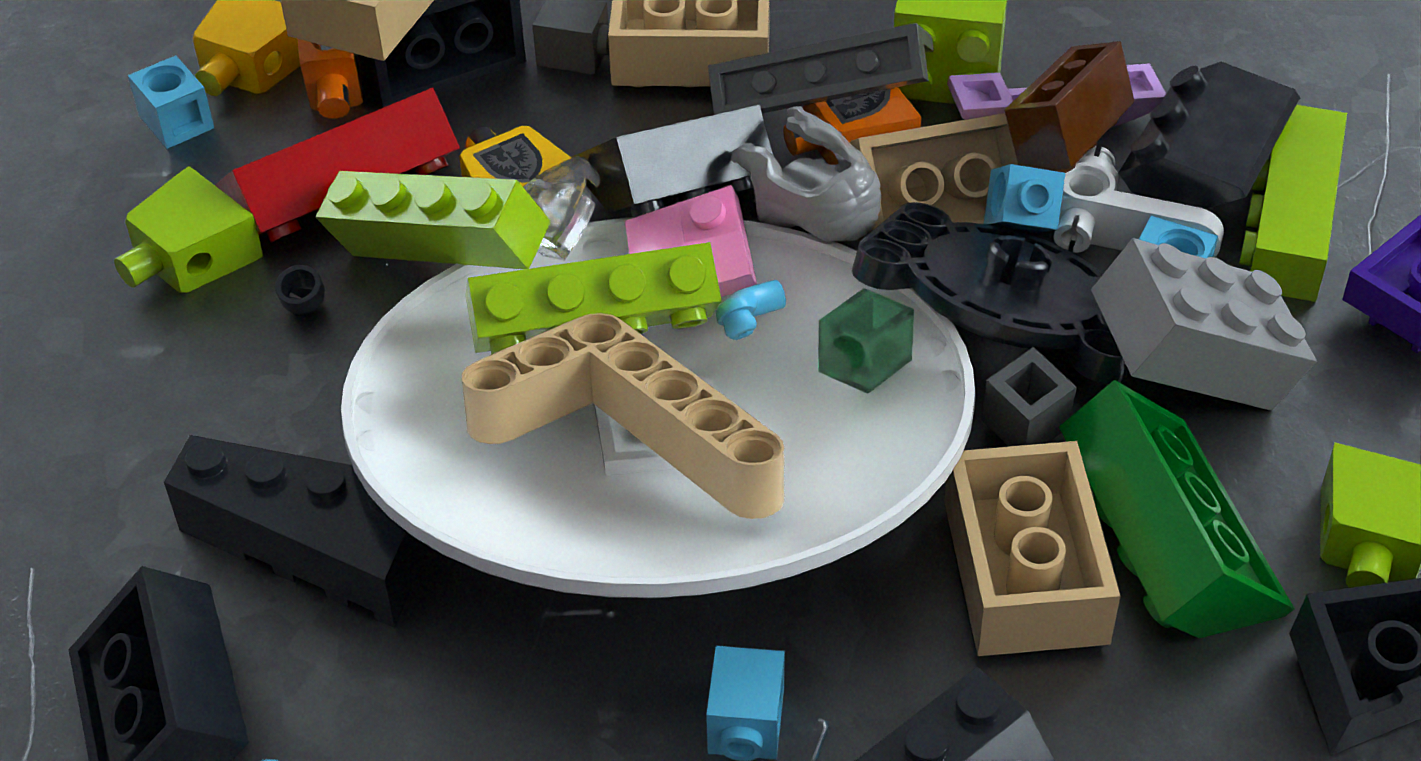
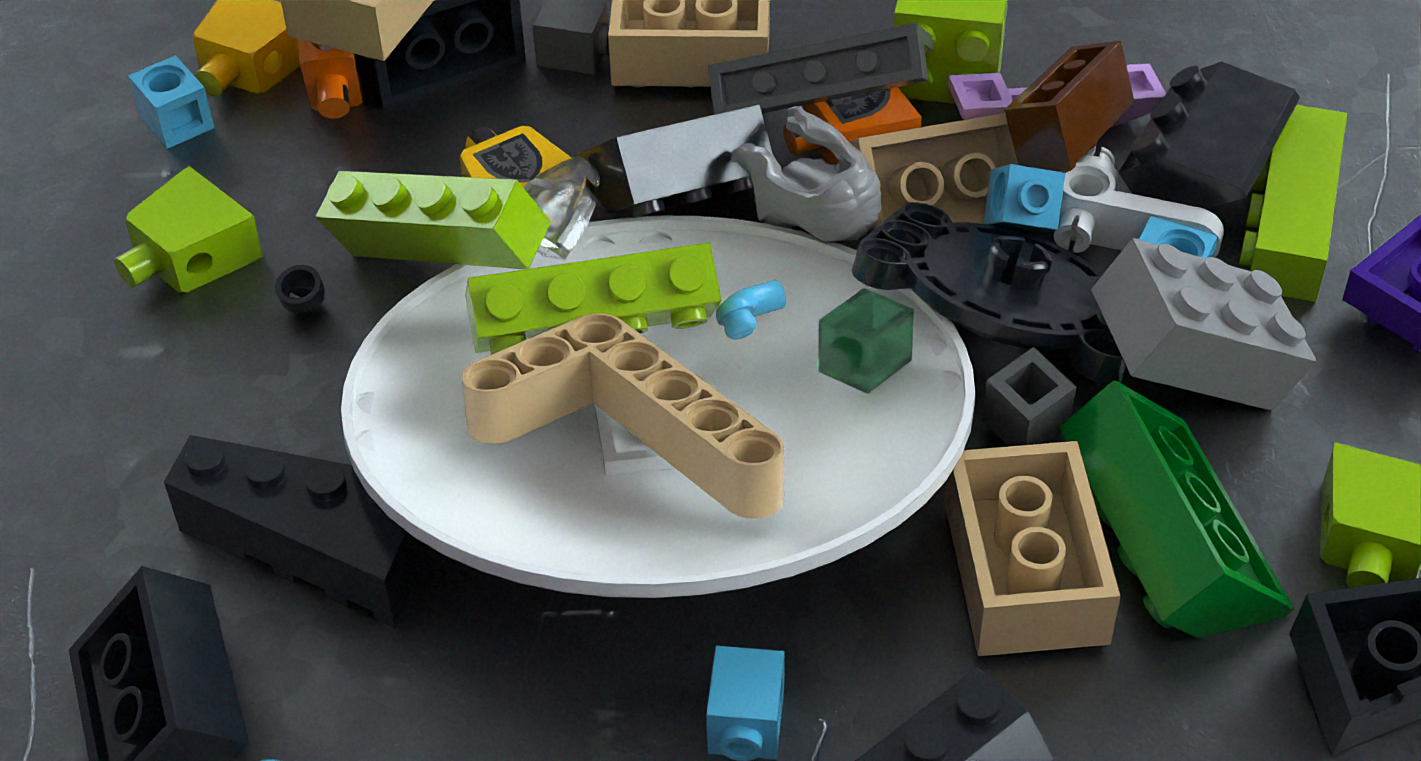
(297, 178): red slope -> none
(702, 219): bright pink plate -> none

